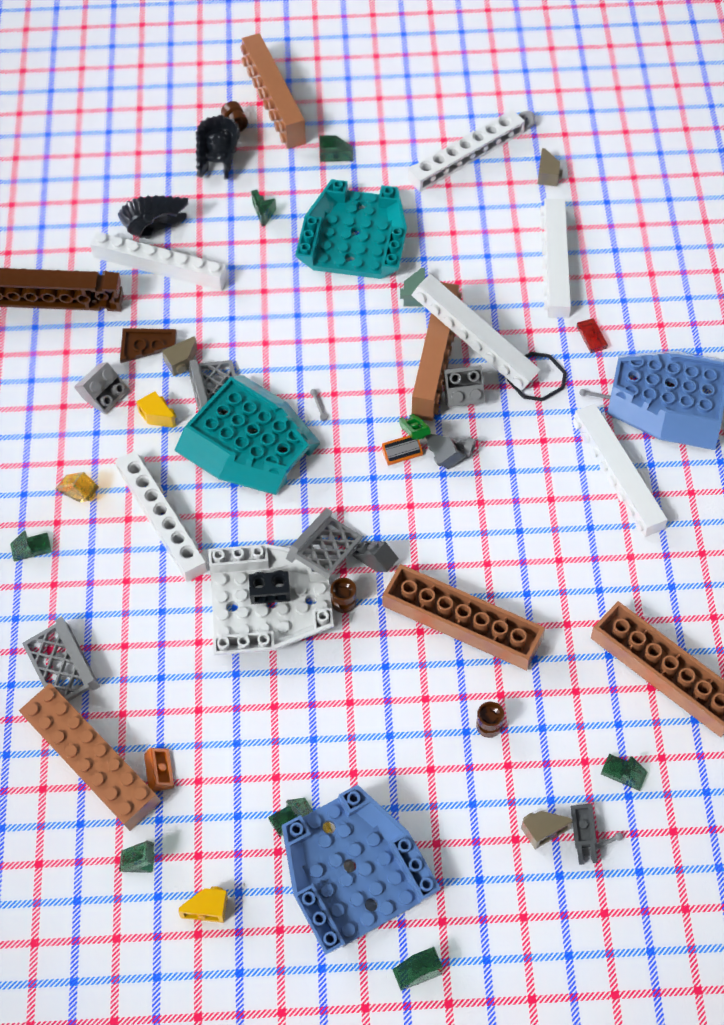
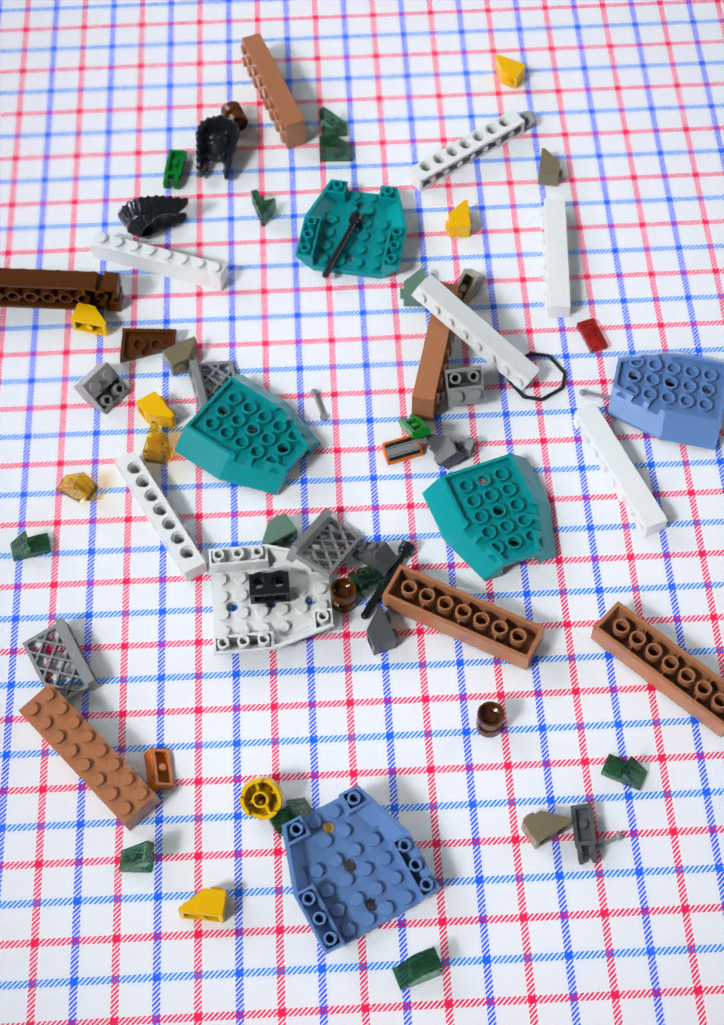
(88, 319): none -> yellow slope
(157, 446): none -> clear yellow slope
(174, 167): none -> green hinge
(261, 797): none -> yellow cylinder
(280, 531): none -> sand green slope
(332, 123): none -> clear green slope
(354, 221): none -> black piece
(364, 579): none -> clear green slope
(380, 634): none -> dark grey slope
(405, 550): none -> black piece
(459, 221): none -> yellow slope
(470, 284): none -> dark tan slope
(479, 536): none -> teal wedge
(509, 71): none -> yellow slope

